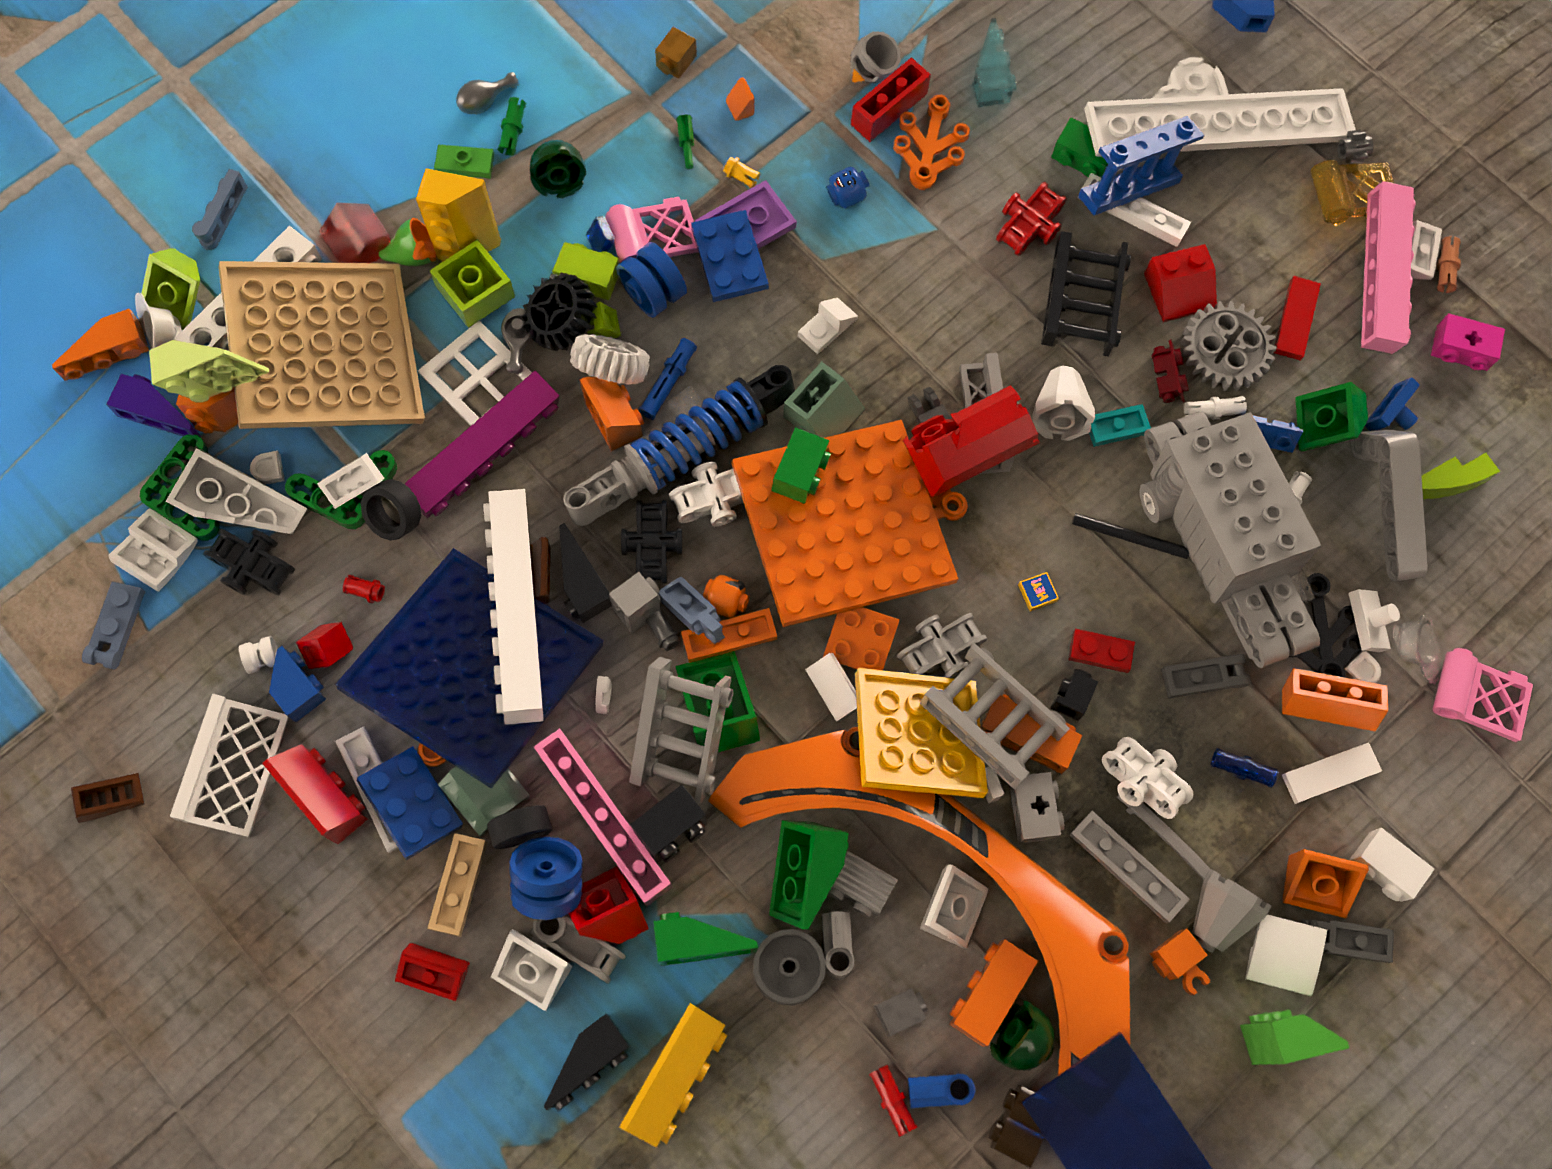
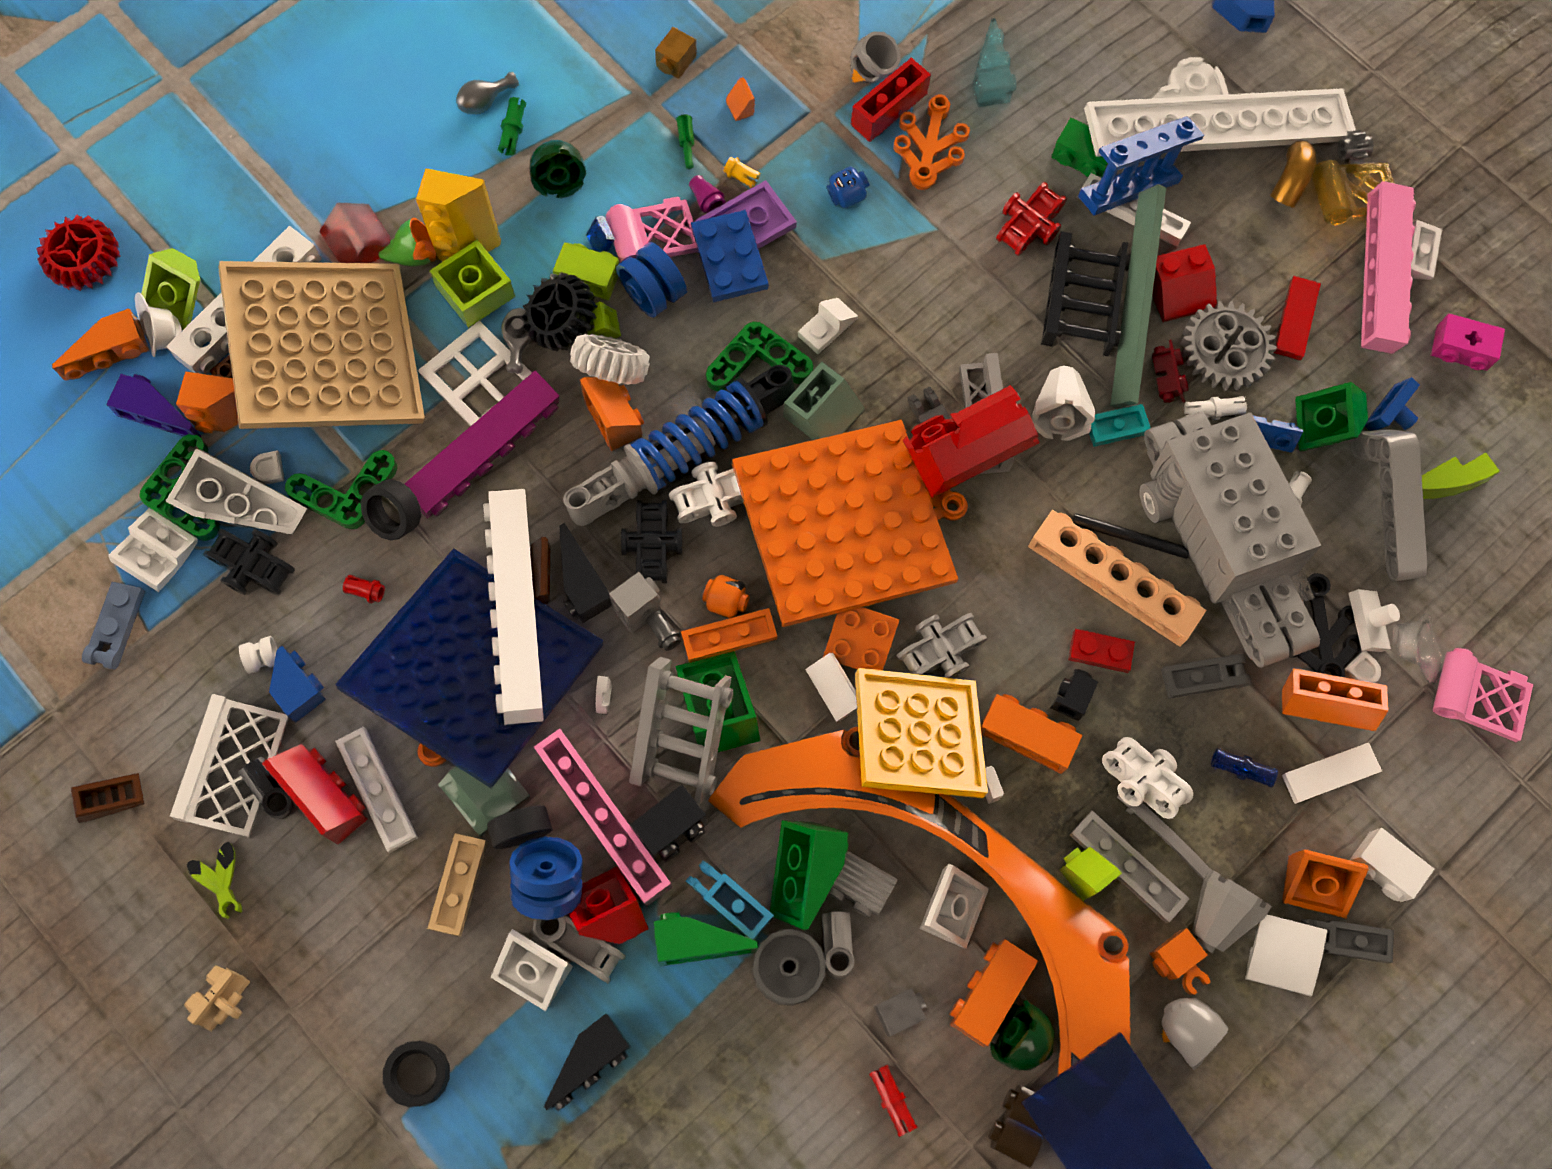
(78, 252): none -> red gear
(200, 370): yellowish green slope -> none
(219, 1001): none -> tan hips
(220, 210): sand blue plate -> none
(220, 879): none -> lime piece
(265, 787): none -> black piece
(325, 645): red panel -> none
(350, 480): white tile -> none
(392, 1064): none -> black tyre
(409, 802): blue plate -> none
(432, 971): red slope -> none
(464, 160): bright green plate -> none
(673, 369): blue pin -> none
(673, 1076): yellow slope -> none
(692, 609): sand blue hinge -> none
(706, 194): none -> magenta cone
(732, 903): none -> dark azure hinge
(752, 349): none -> green beam
(800, 466): green brick -> none
(935, 1091): blue piece -> none
(987, 745): light grey fence -> none
(1029, 823): light grey brick -> none
(1038, 591): tile -> none
(1088, 871): none -> lime slope
(1121, 593): none -> light nougat brick
(1138, 297): none -> sand green tile
(1192, 1029): none -> light grey piece
(1287, 1038): bright green slope -> none
(1296, 175): none -> pearl gold cylinder
(1448, 264): nougat pin -> none

